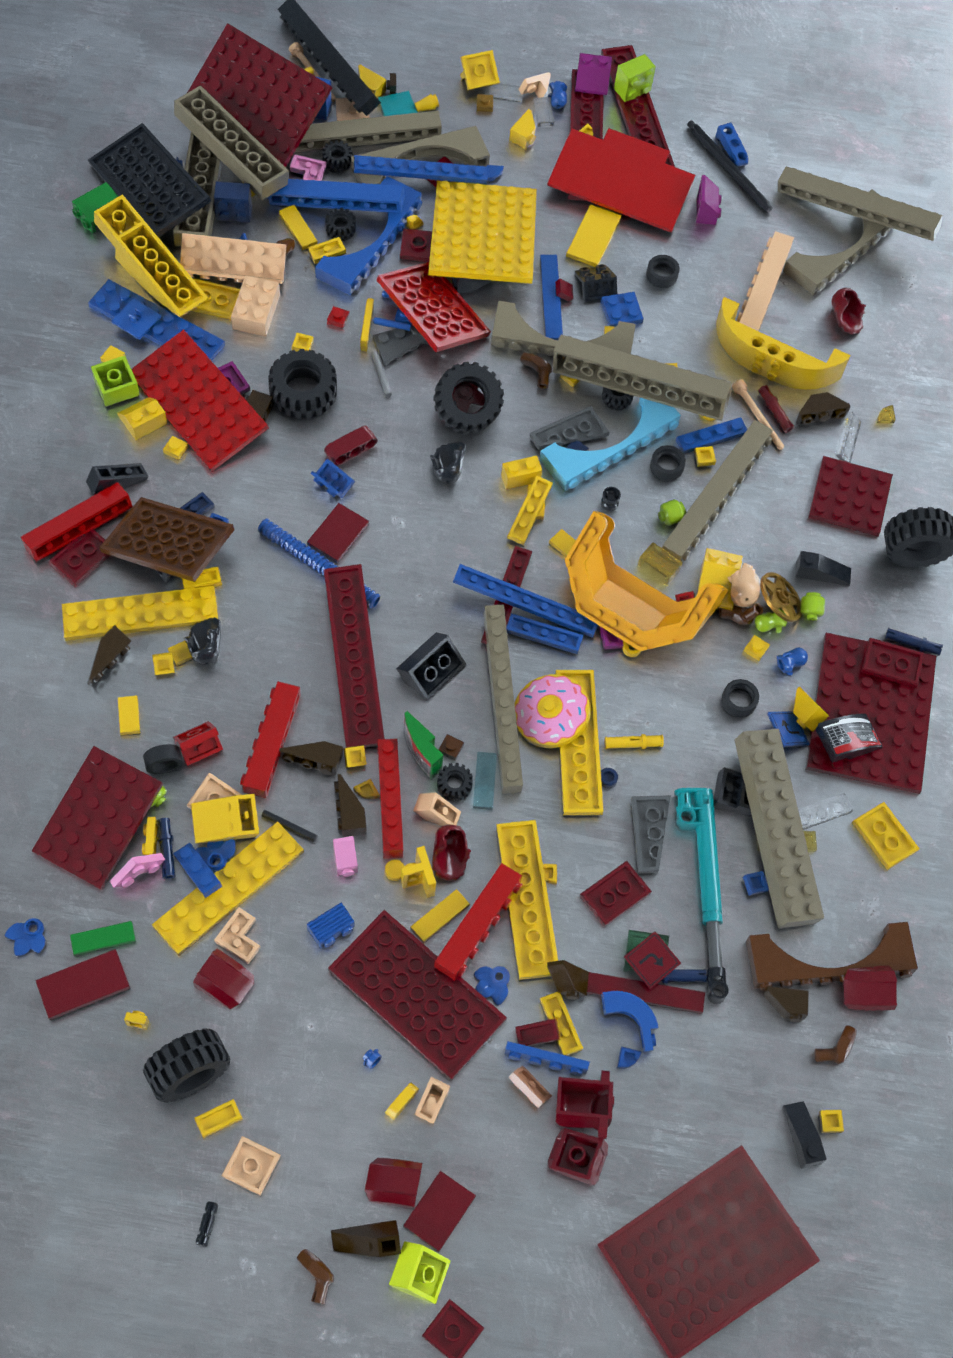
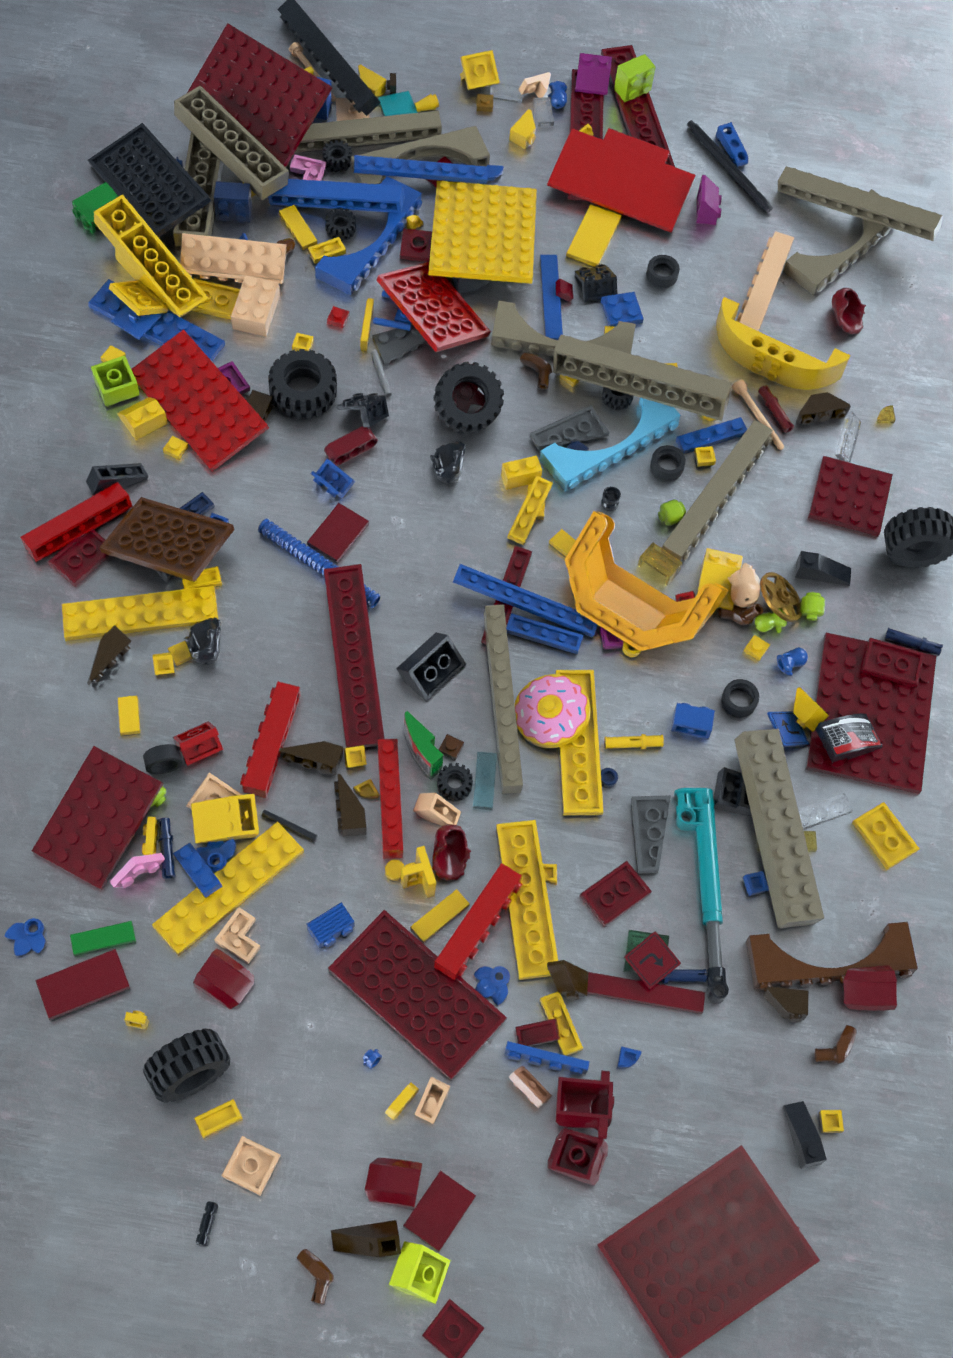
(138, 298): none -> yellow tile
(345, 856): bright pink slope -> none
(372, 407): none -> black bracket
(626, 1003): blue arch -> none
(693, 720): none -> blue brick

